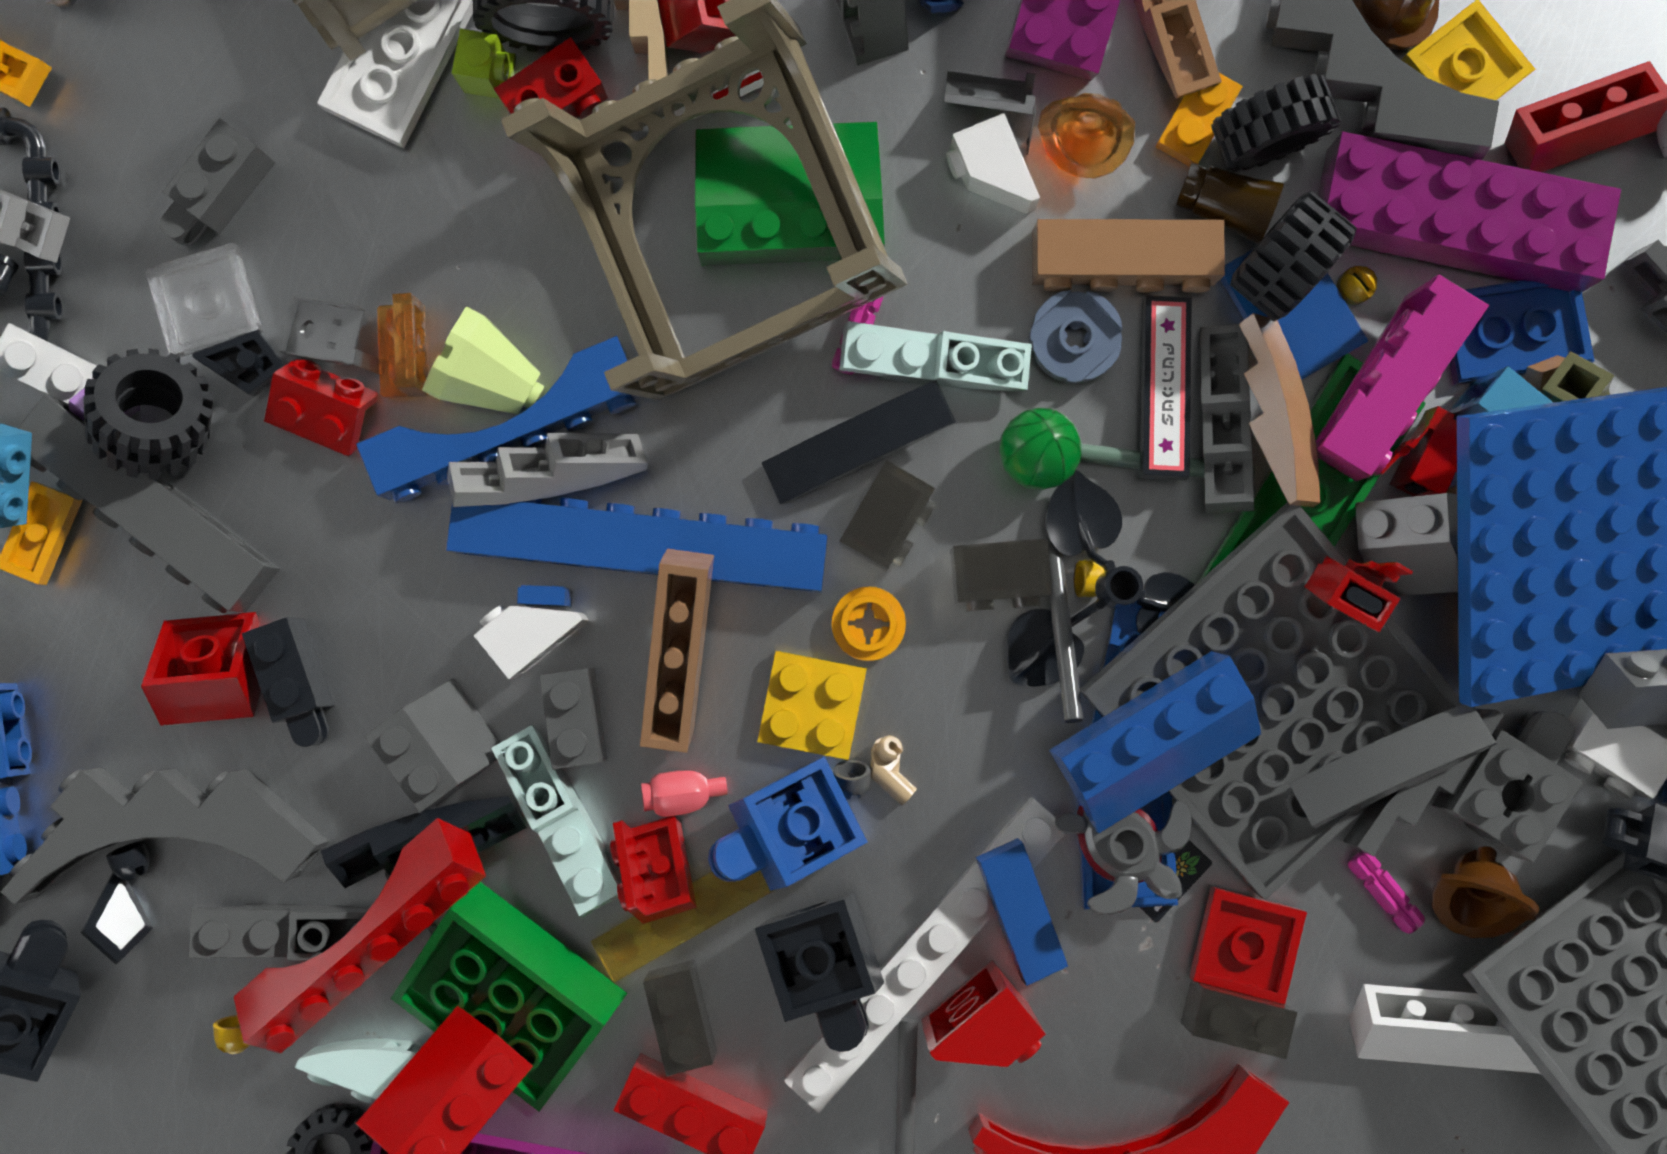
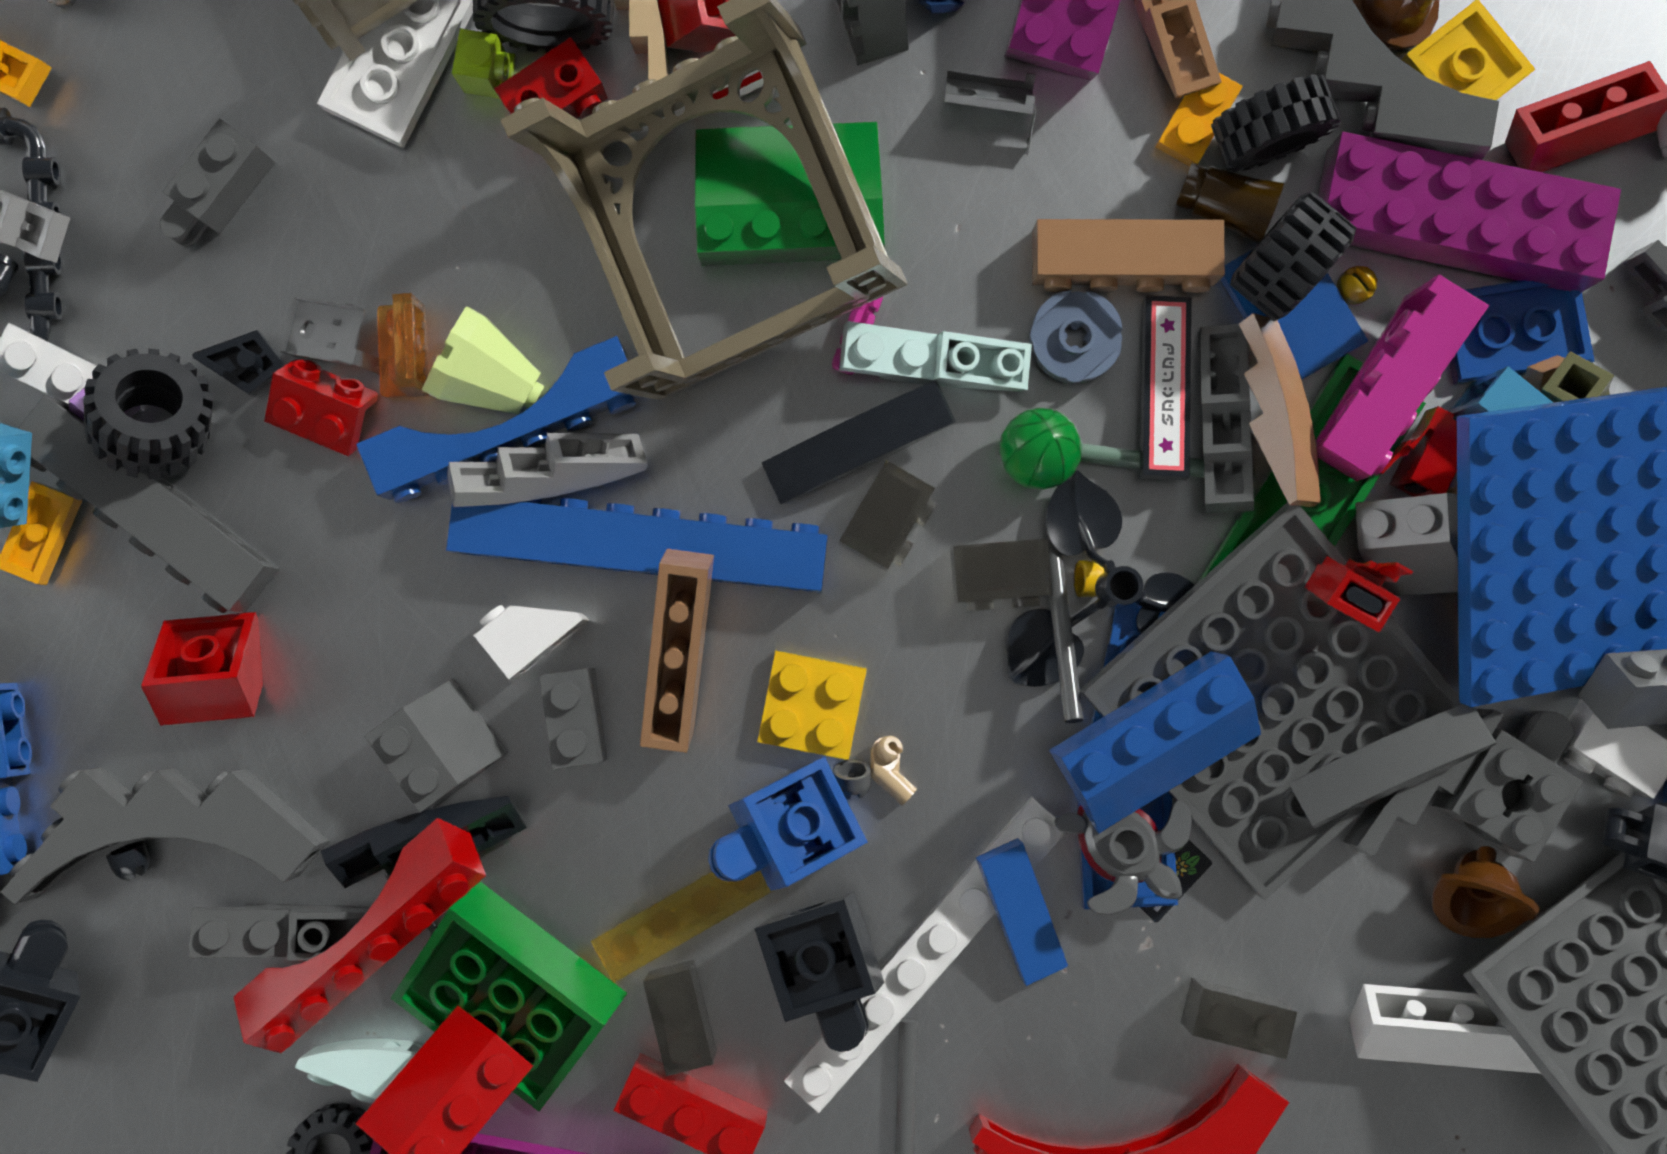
(116, 920): piece -> none
(203, 299): clear tile -> none
(228, 1035): yellow hinge -> none
(291, 678): black brick -> none
(544, 596): blue tile -> none
(559, 819): light aqua slope -> none
(652, 869): red bracket -> none
(680, 792): coral plant -> none
(884, 608): light orange gear -> none
(983, 1023): red slope -> none
(993, 164): white slope -> none
(1087, 134): clear orange helmet -> none
(1248, 945): red plate -> none
(1386, 892): dark pink axle -> none

